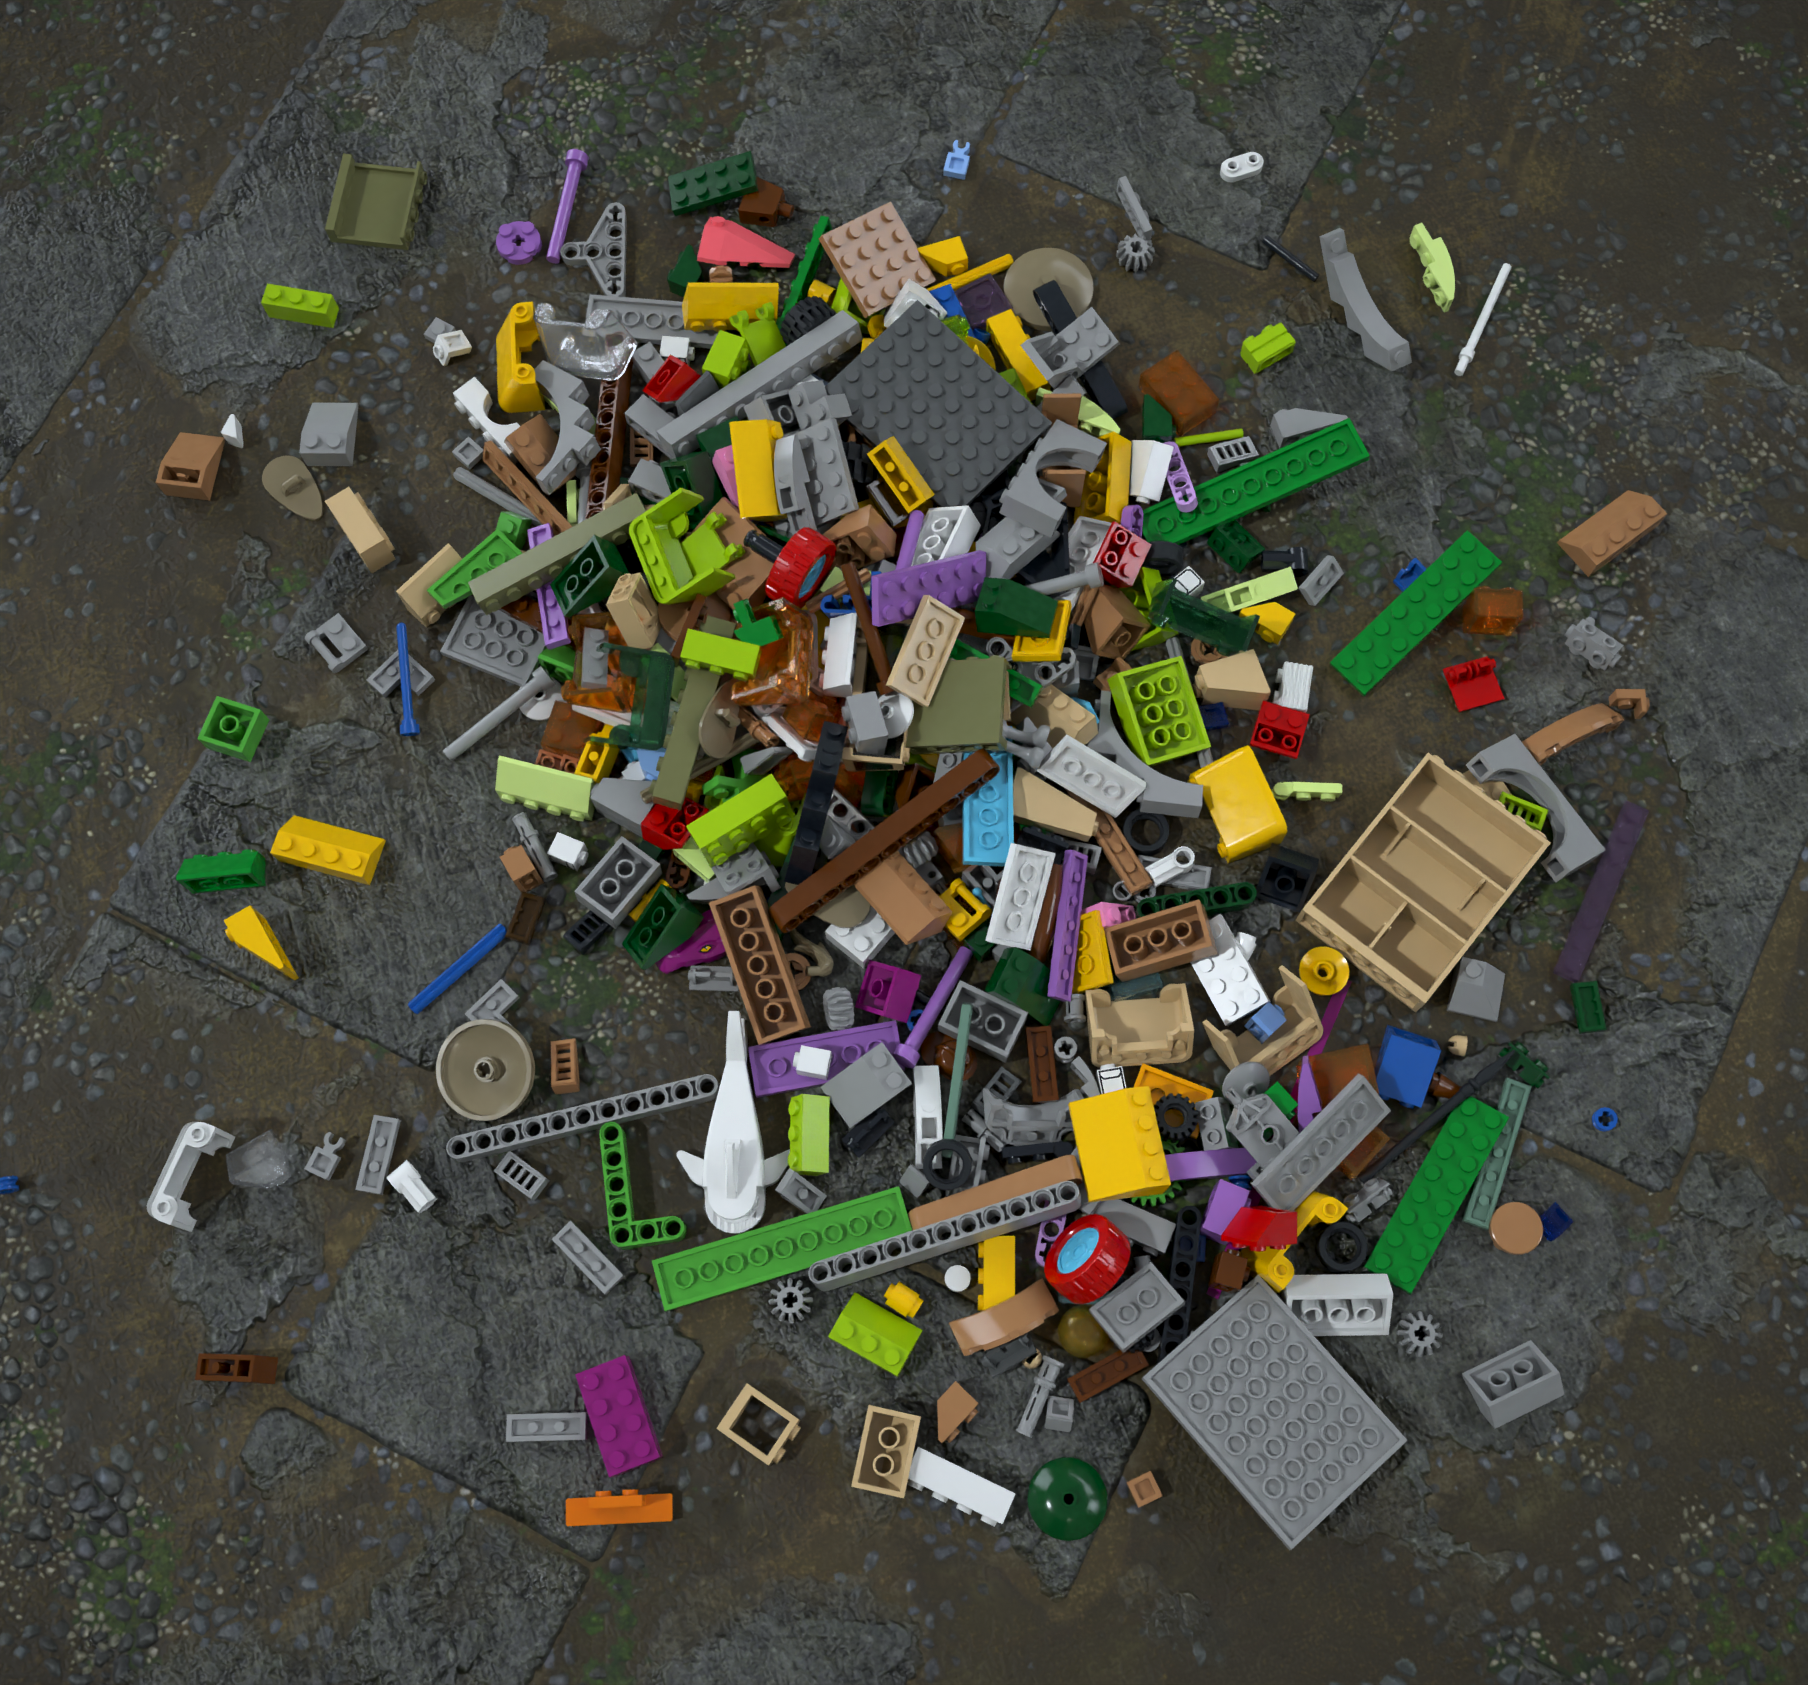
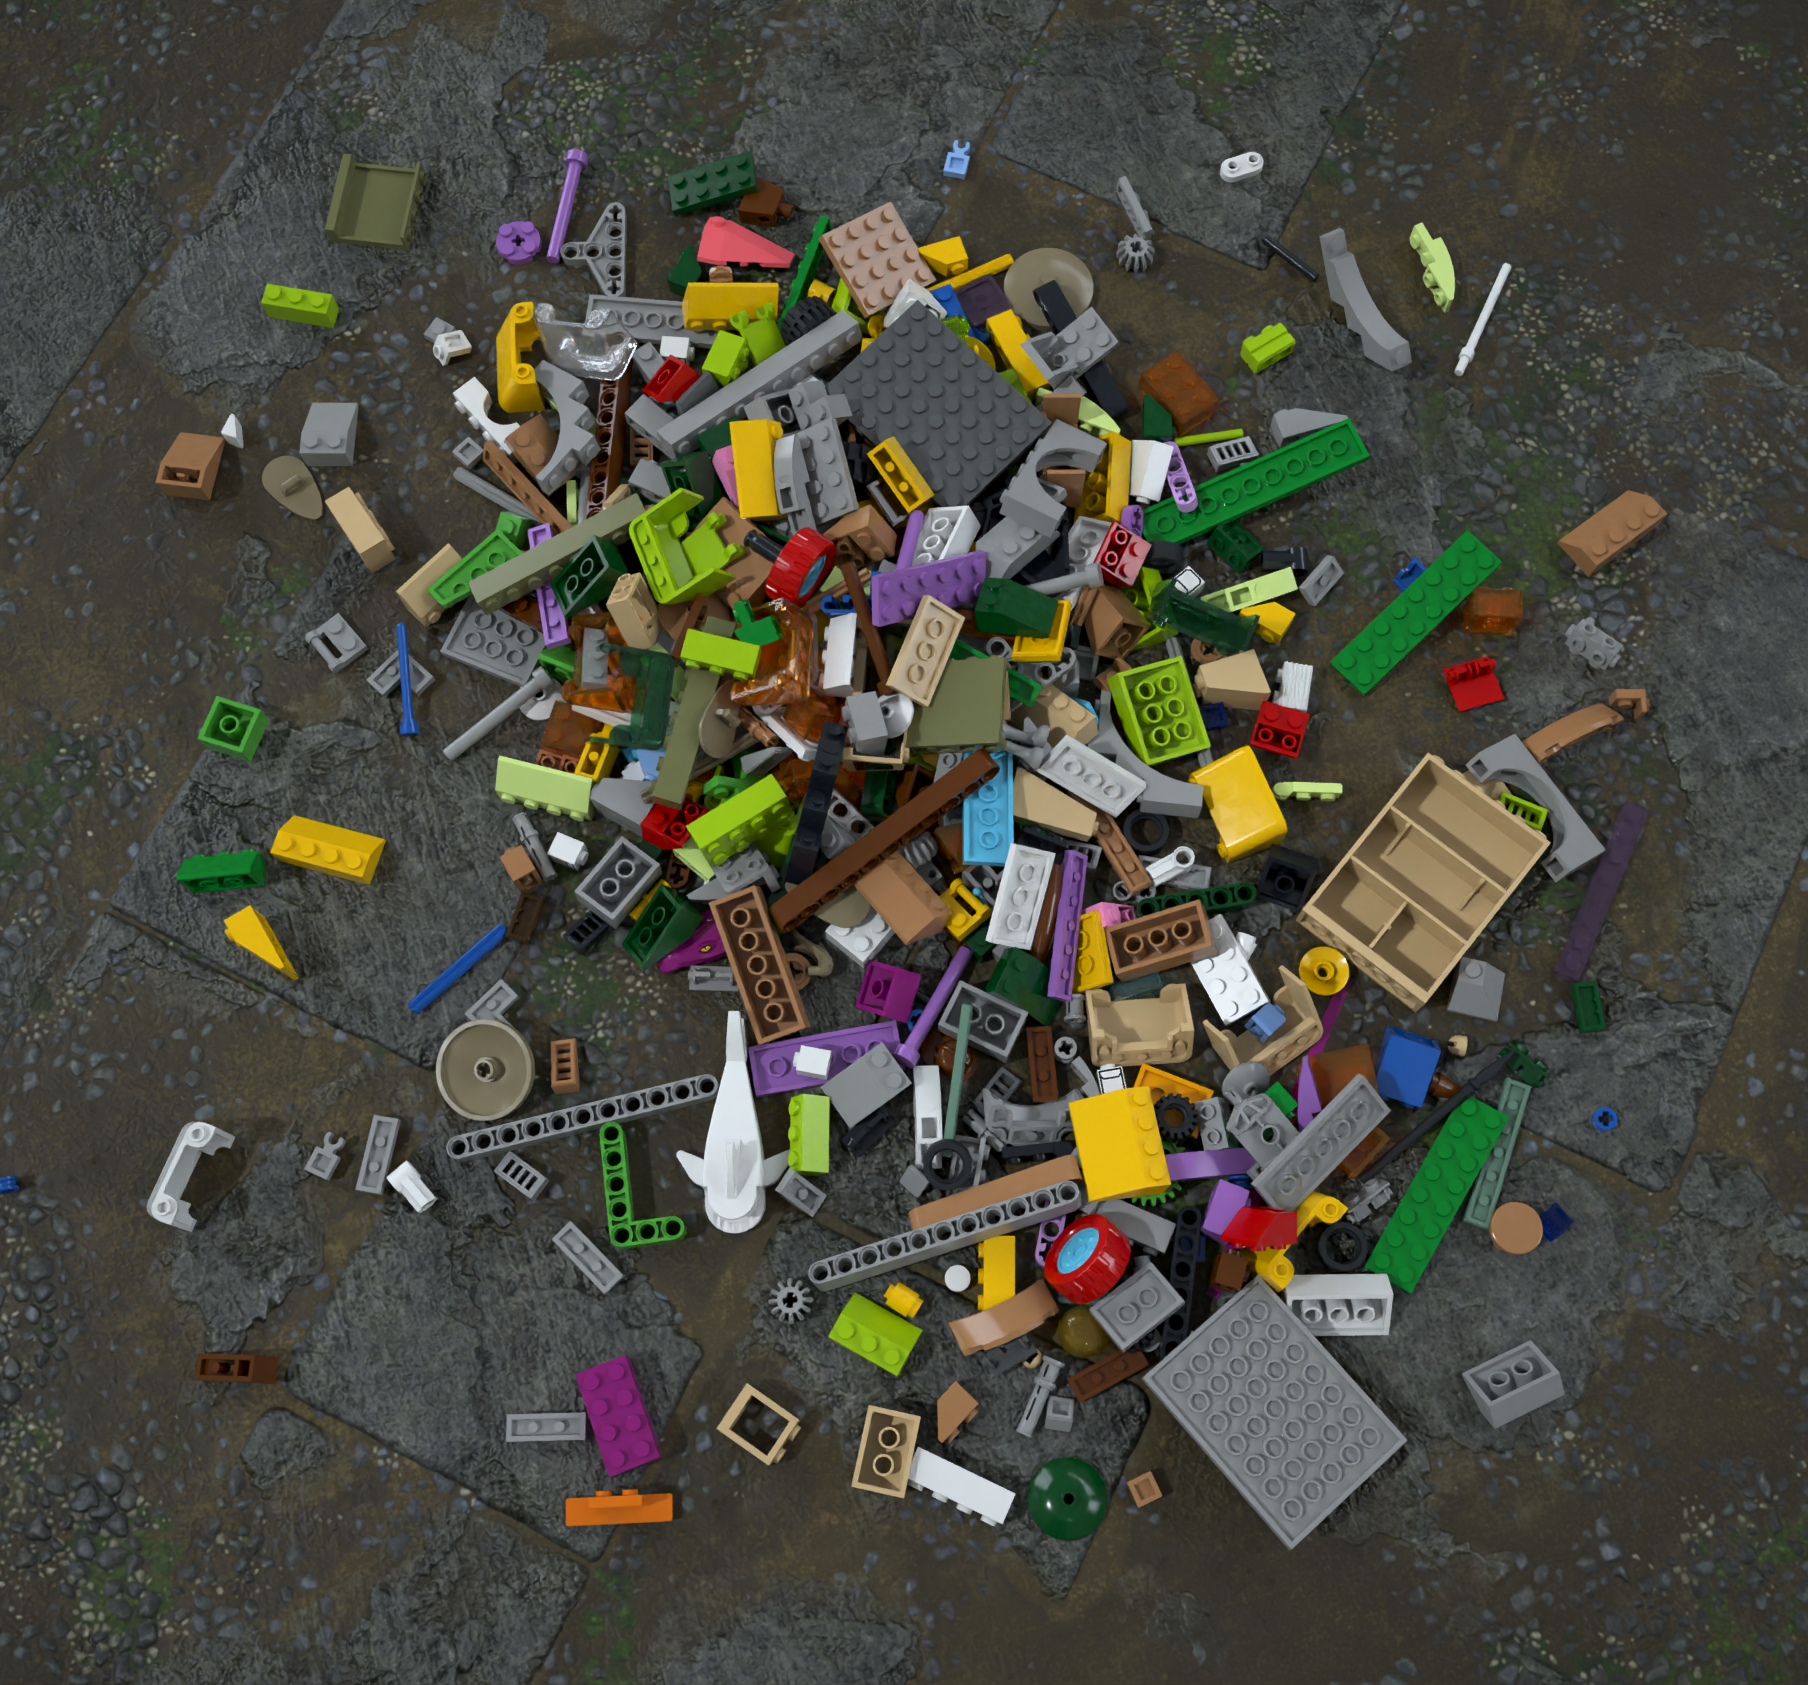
(258, 1163): clear slope -> none
(778, 1249): bright green plate -> none
(838, 1008): light grey gear -> none
(1423, 1344): light grey gear -> none

